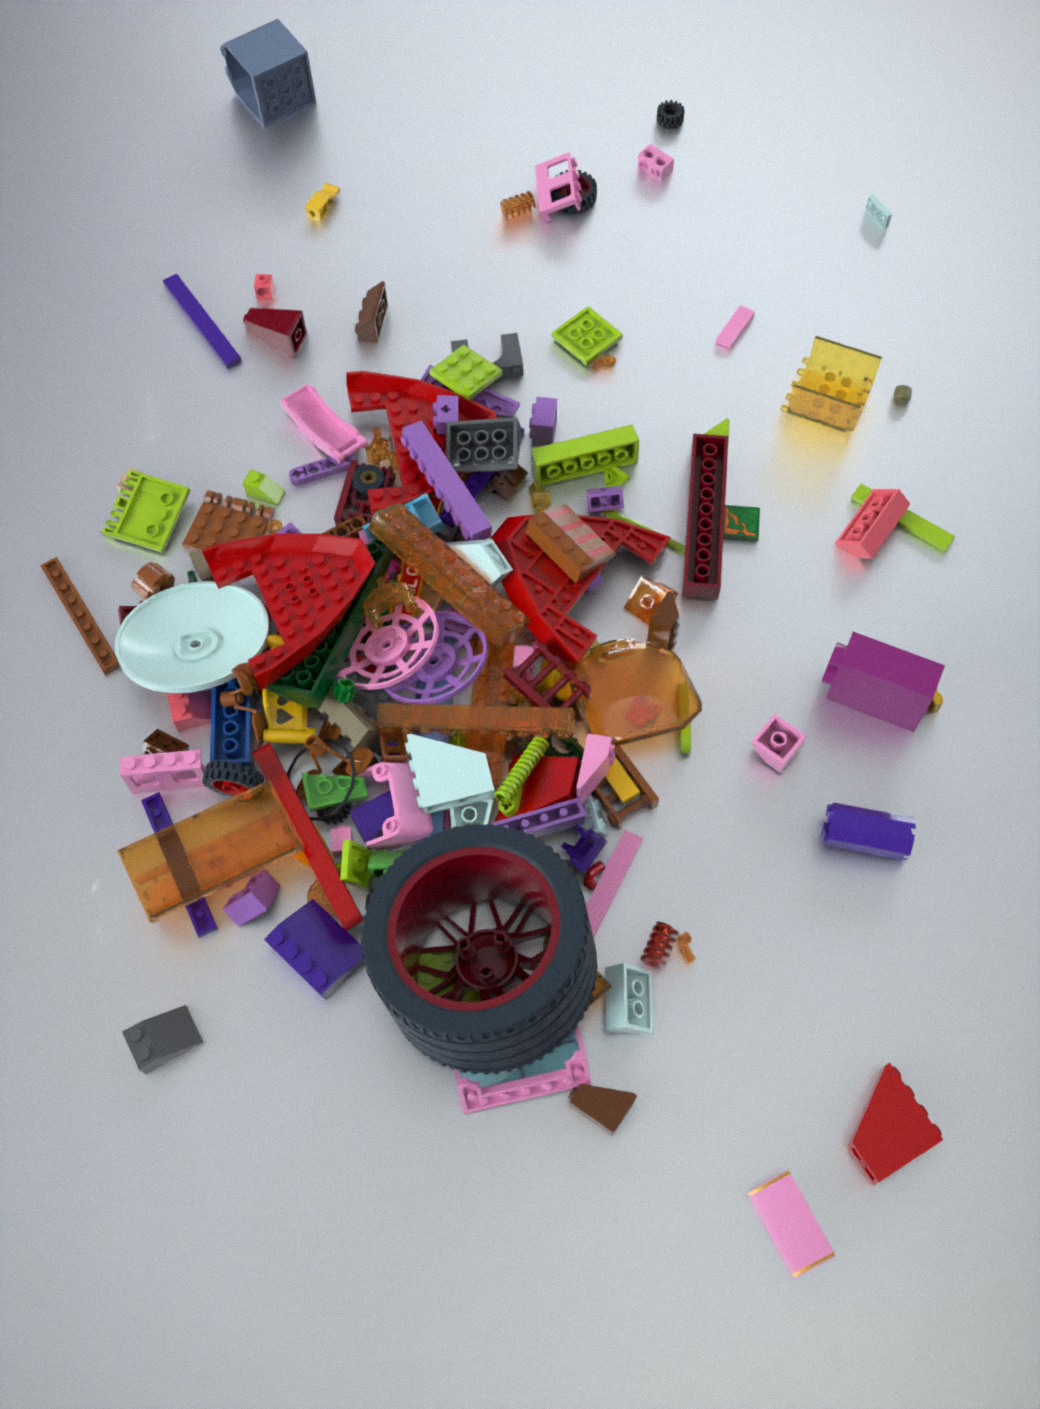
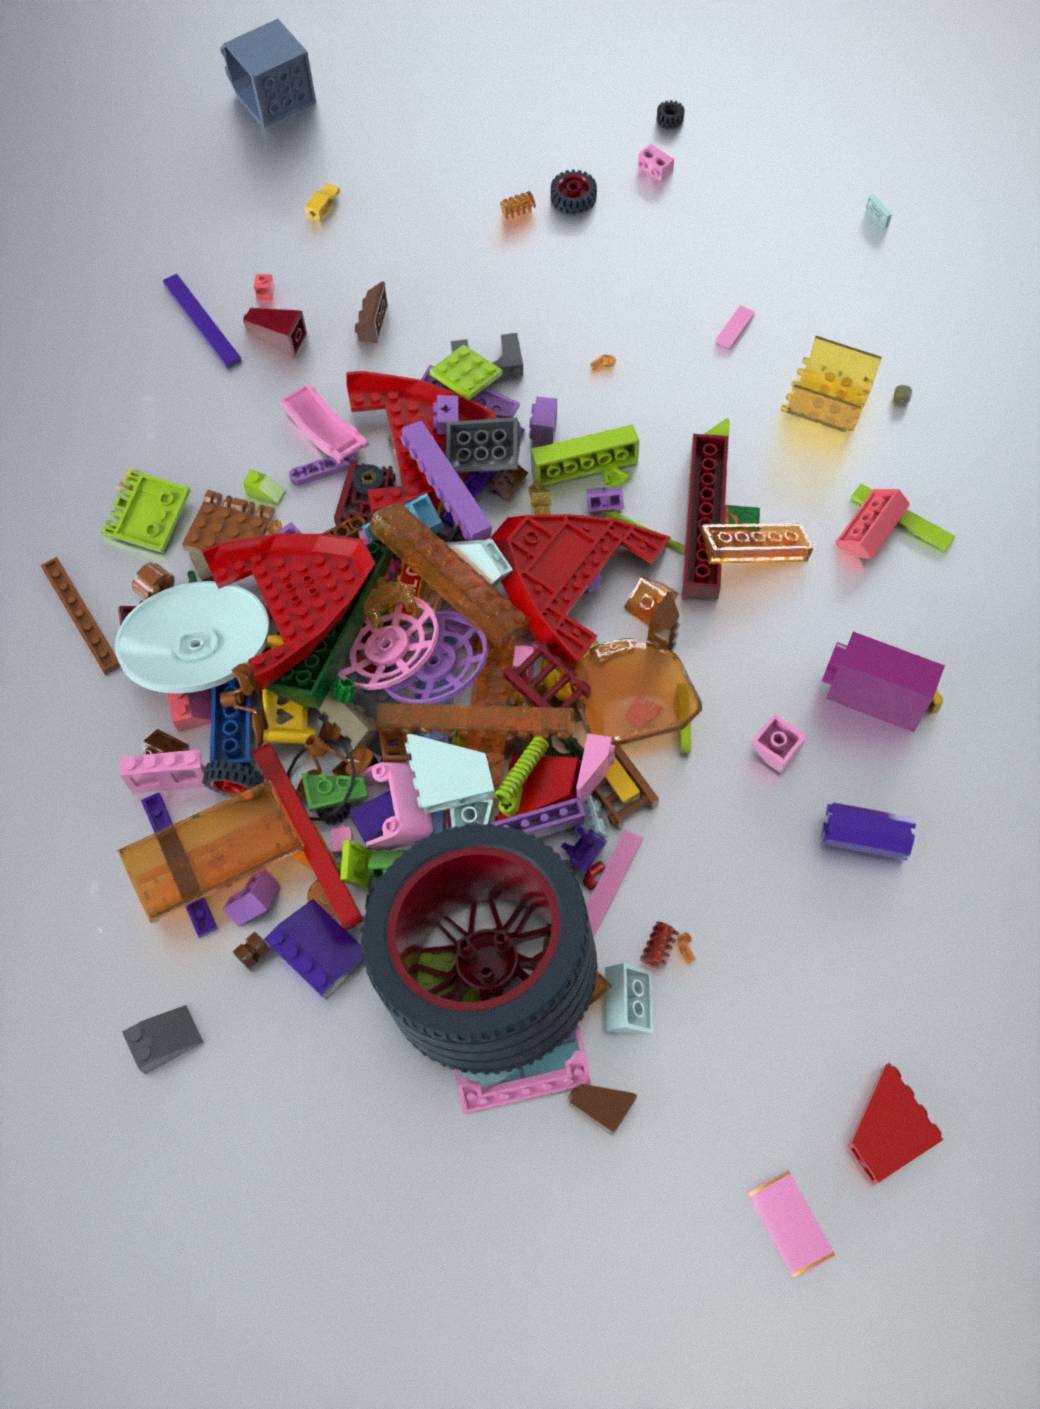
(252, 951): none -> reddish brown wheel
(379, 450): clear orange plant -> none
(546, 185): bright pink window -> none
(568, 541): dark orange slope -> none
(587, 335): lime plate -> none
(756, 543): none -> clear orange arch

